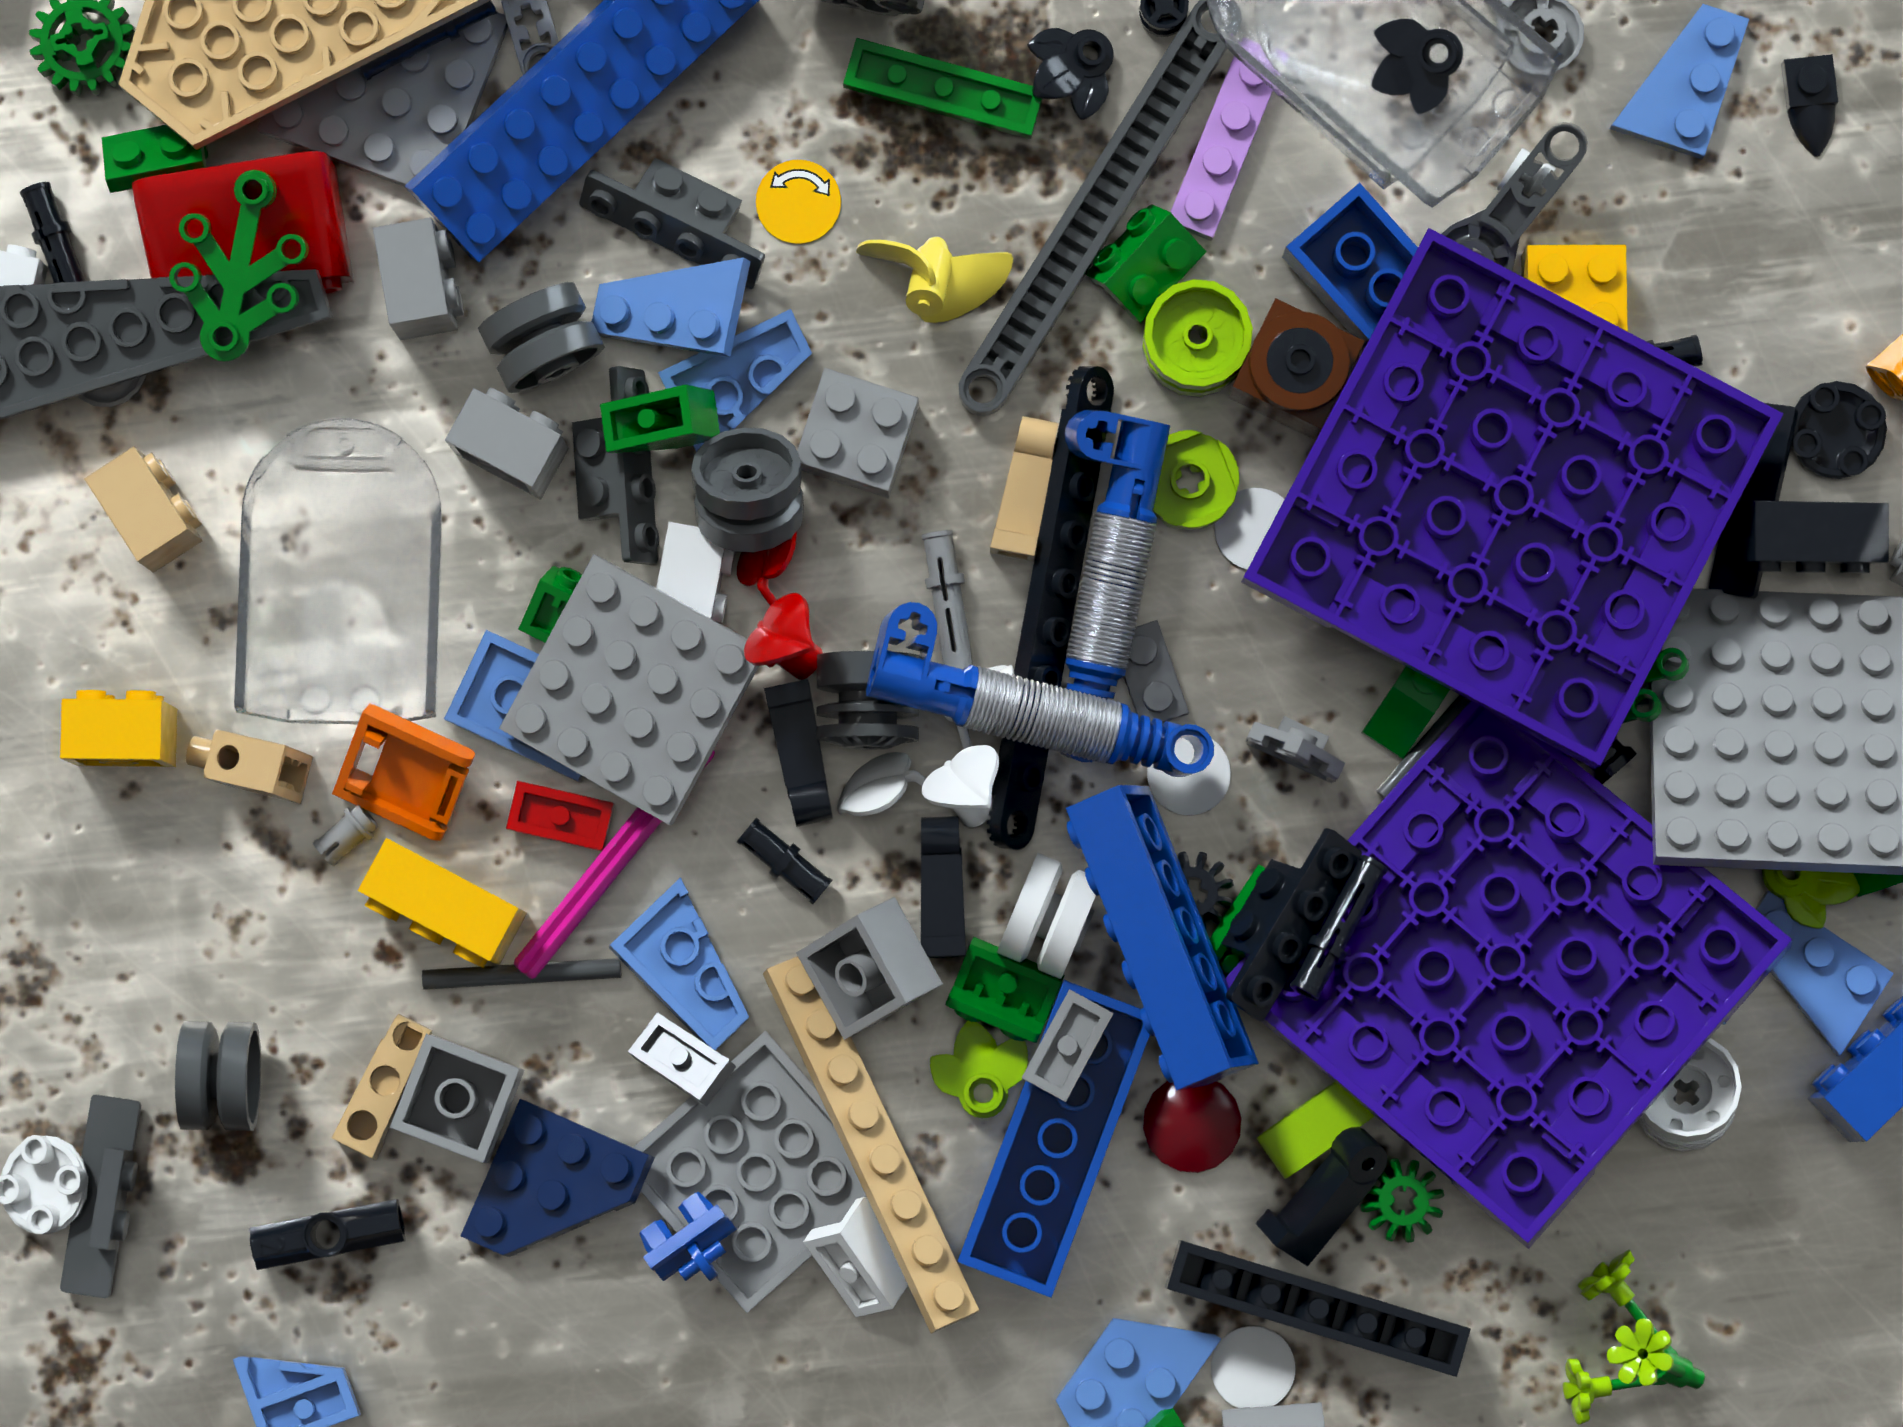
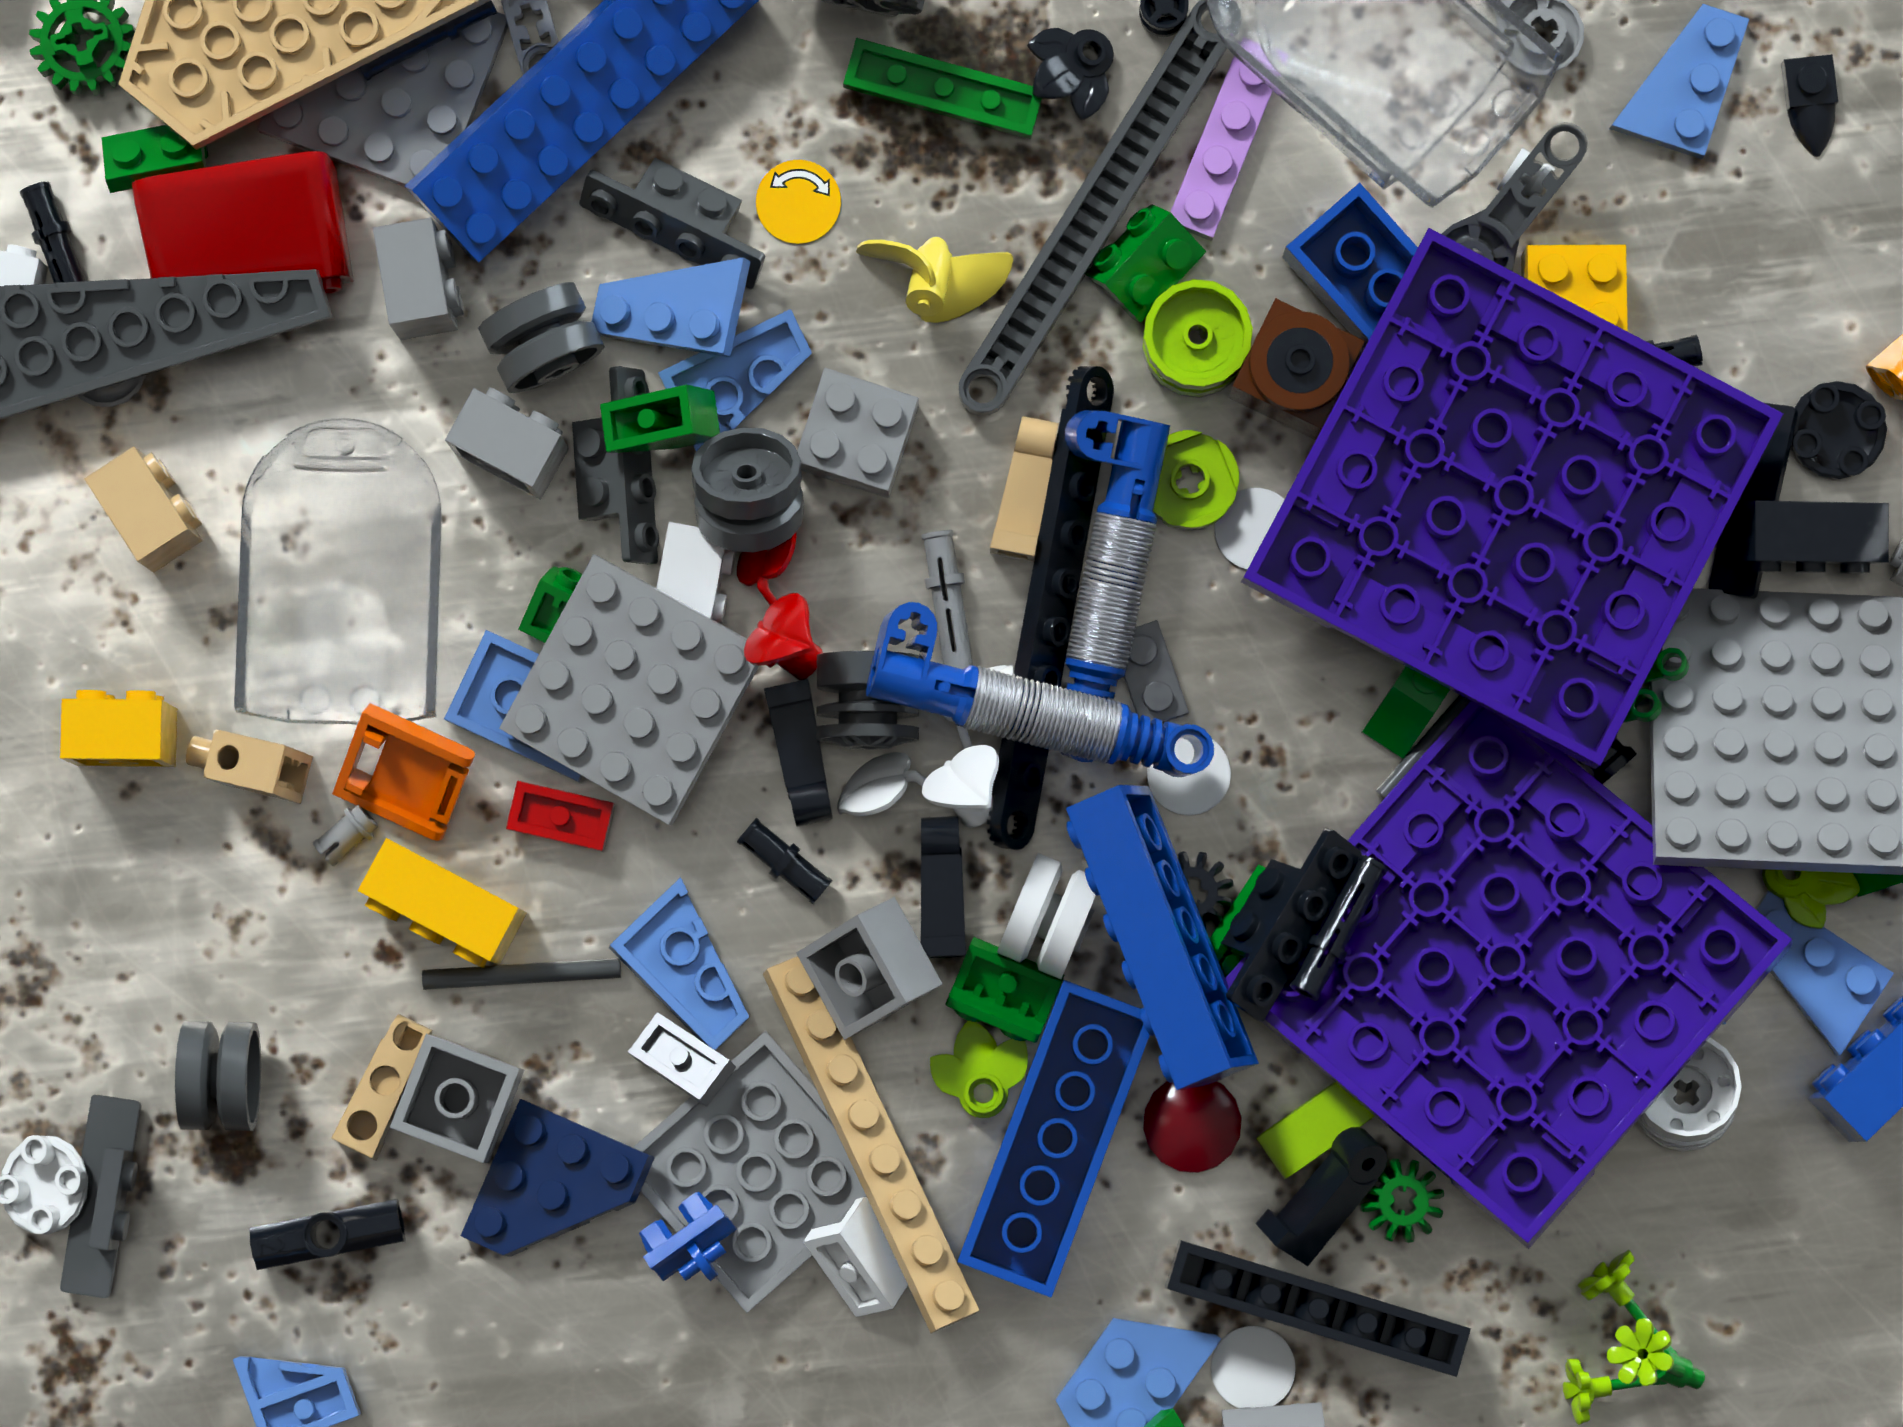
(237, 274): green plant -> none
(587, 891): dark pink axle -> none
(1067, 1045): light grey plate -> none
(1297, 746): light grey plate -> none
(1410, 66): black plate -> none

